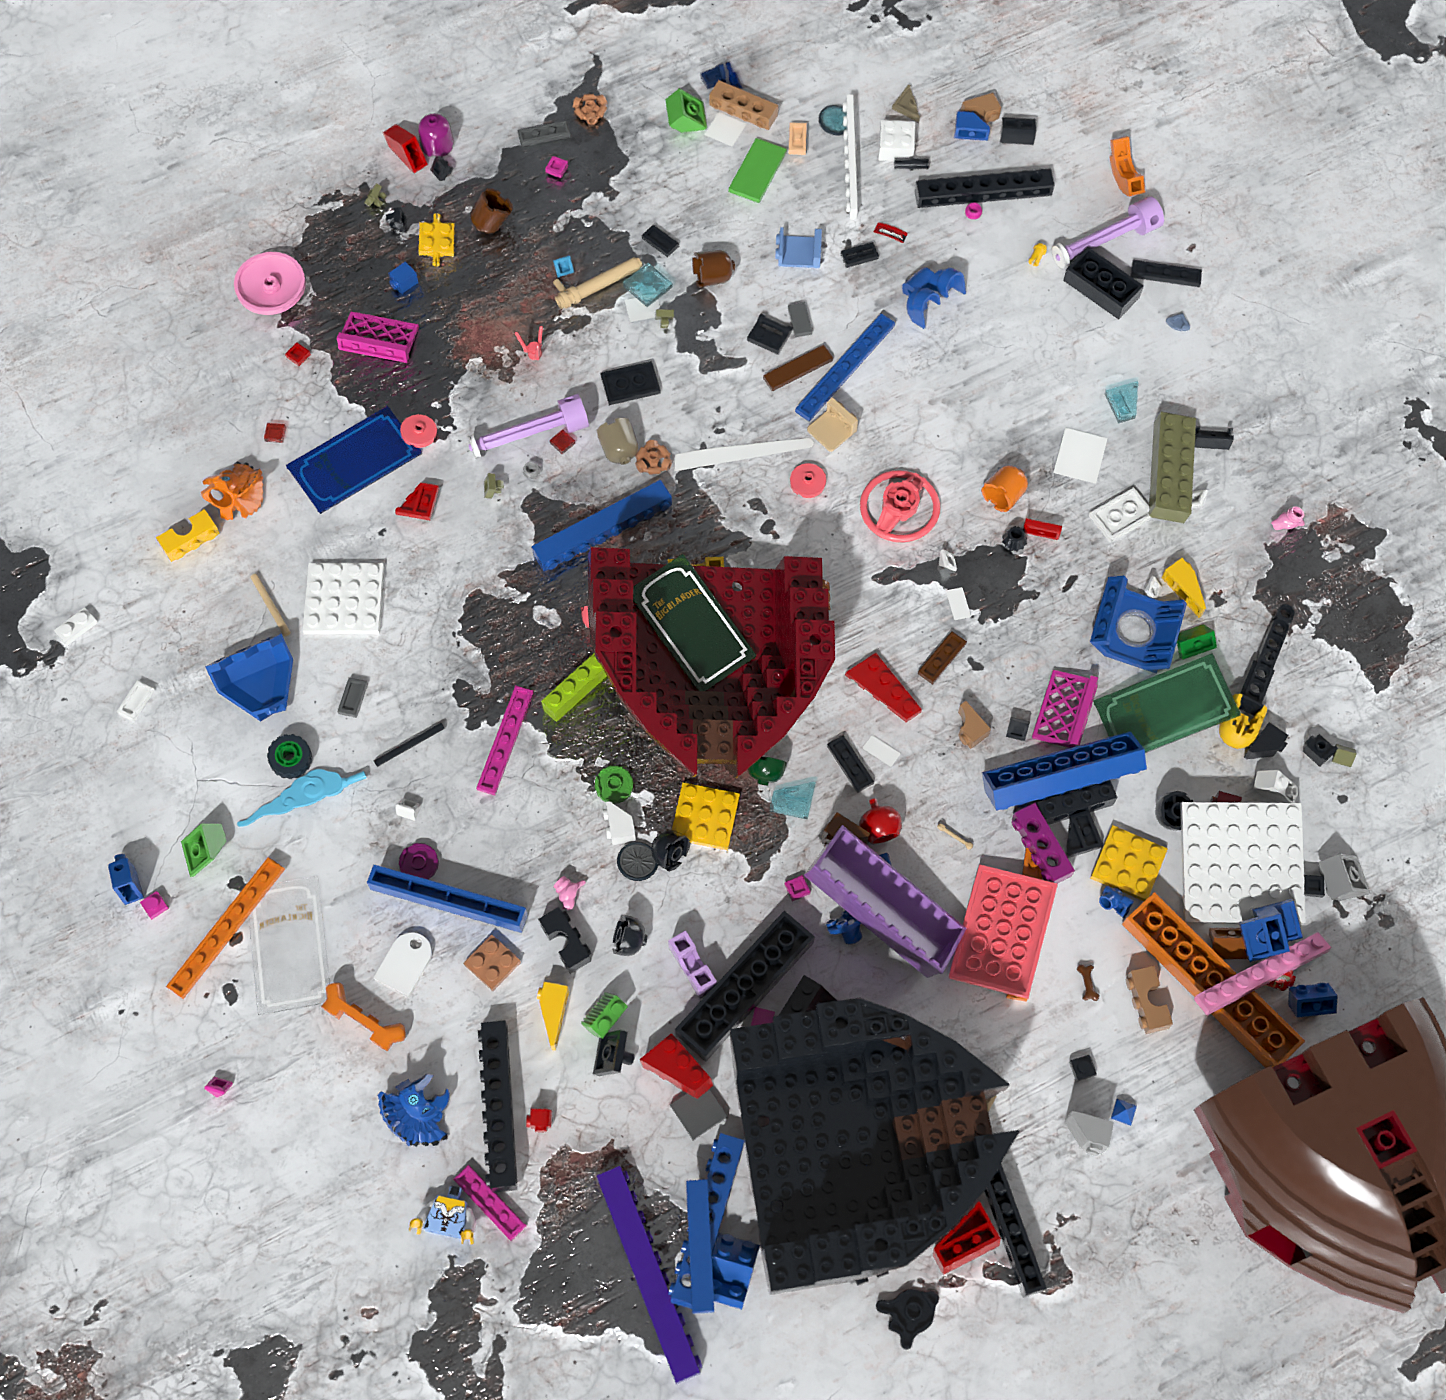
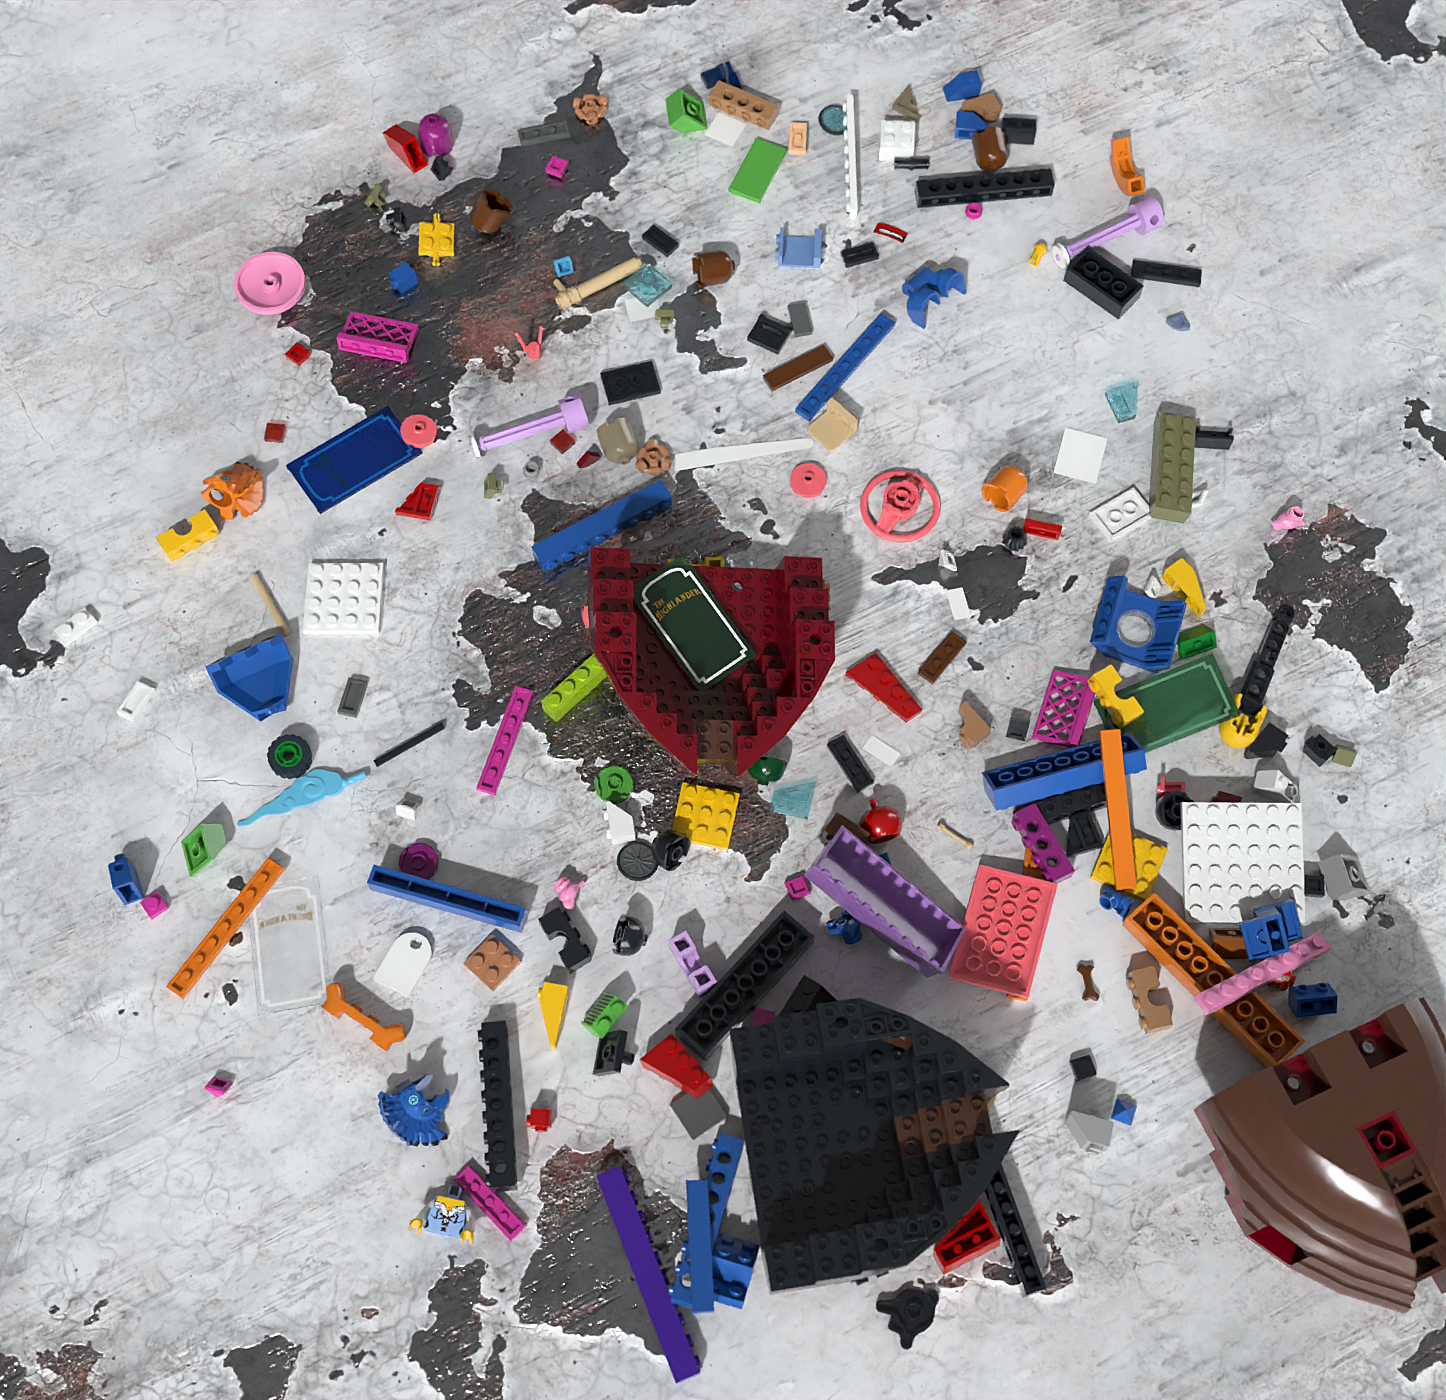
(588, 459): none -> dark red tile
(963, 86): none -> blue slope
(990, 149): none -> reddish brown cylinder
(1117, 809): none -> orange tile
(1121, 710): none -> yellow arch
(1166, 787): none -> coral bracket

